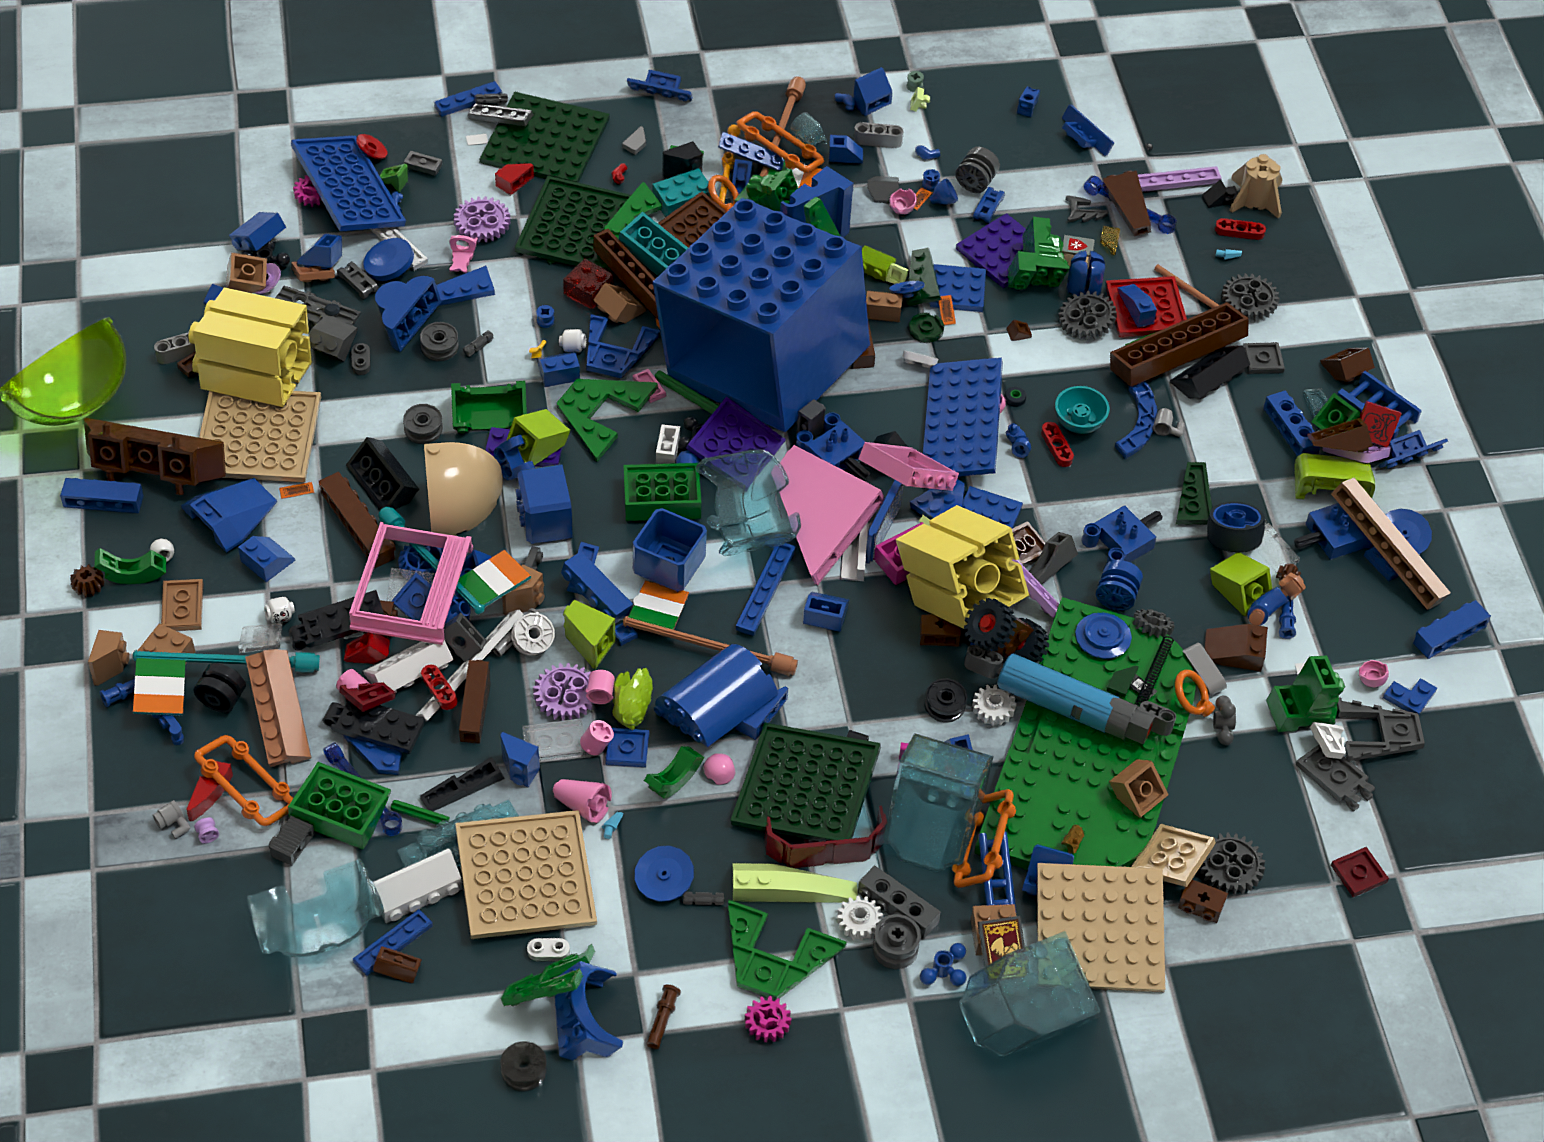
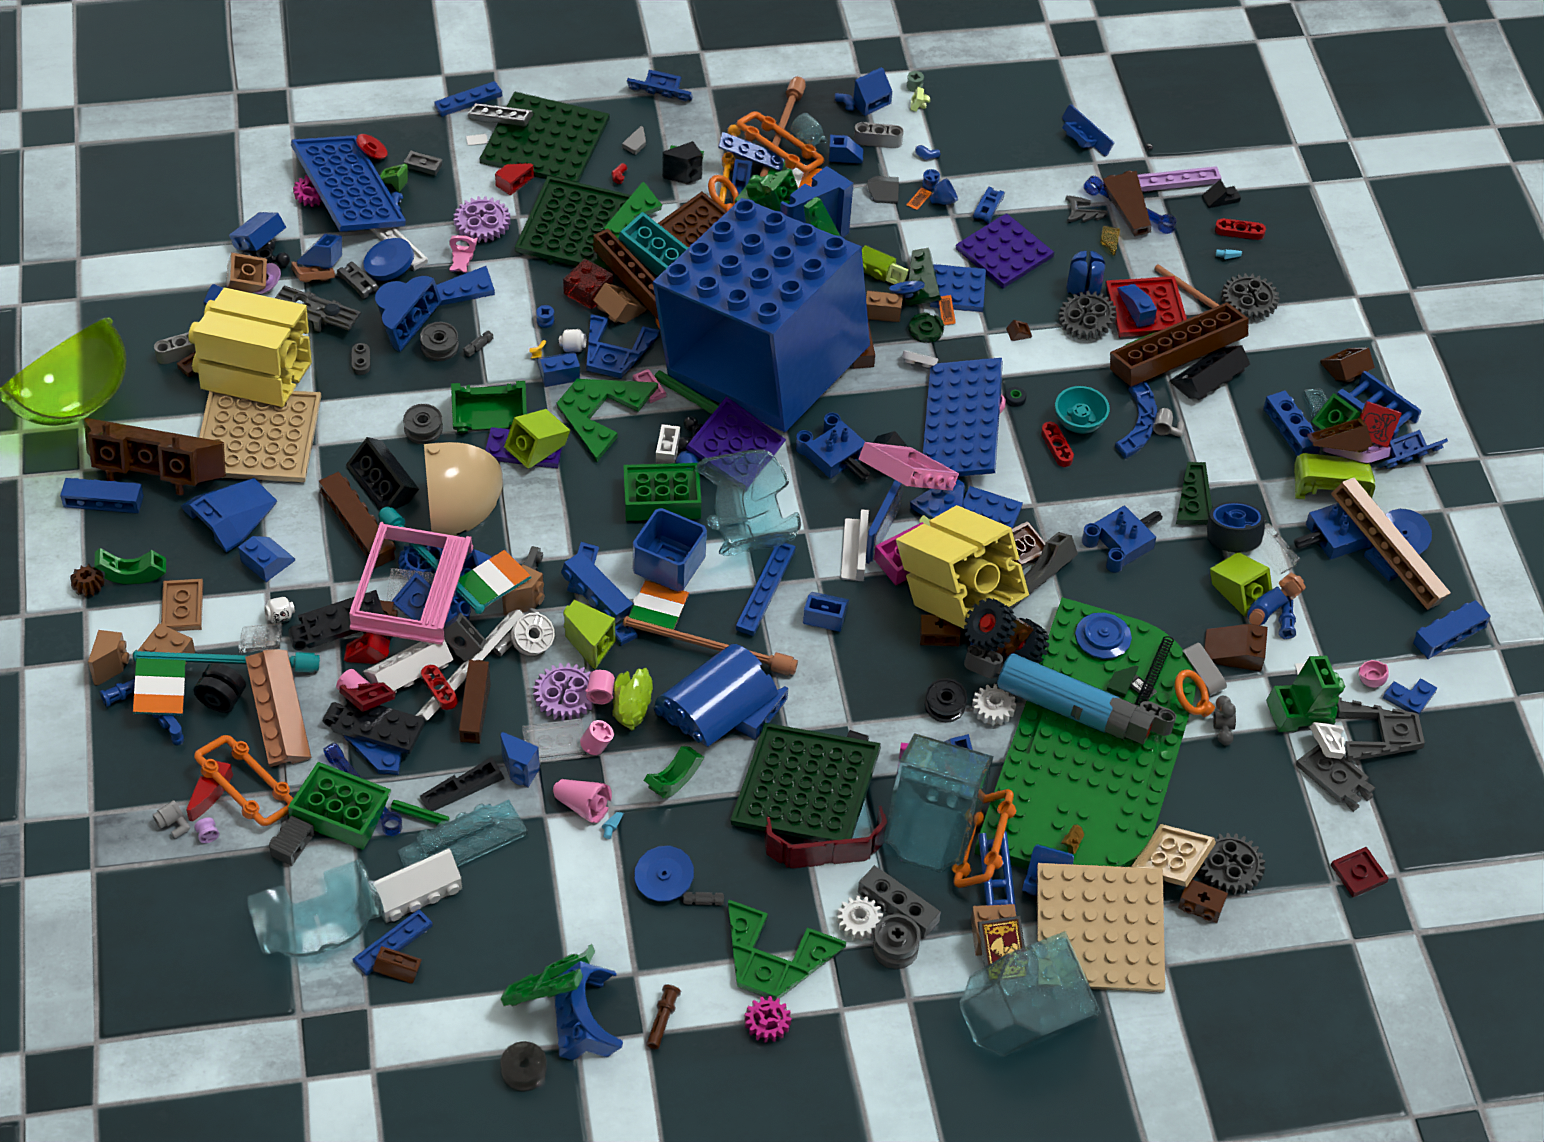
(163, 547): white piece -> none
(296, 490): sticker -> none
(332, 337): dark grey slope -> none
(491, 98): dark grey axle -> none
(510, 458): blue piece -> none
(525, 874): tan plate -> none
(544, 504): blue plate -> none
(548, 949): white plate -> none
(628, 748): blue tile -> none
(679, 190): teal brick -> none
(719, 768): bright pink hair -> none
(787, 884): yellowish green wedge -> none
(811, 418): dark grey brick -> none
(830, 507): bright pink slope -> none
(903, 201): bright pink hair -> none
(957, 977): blue piece -> none
(977, 169): dark grey wheel -> none
(1021, 445): blue arm -> none
(1028, 101): blue leg -> none
(1039, 593): lavender plate -> none
(1041, 257): green brick -> none
(1073, 245): piece -> none
(1119, 585): blue wheel -> none
(1139, 787): medium nougat slope -> none
(1153, 622): dark grey gear -> none
(1258, 185): tan brick -> none
(1264, 358): dark grey tile -> none
(1288, 568): reddish brown gear -> none

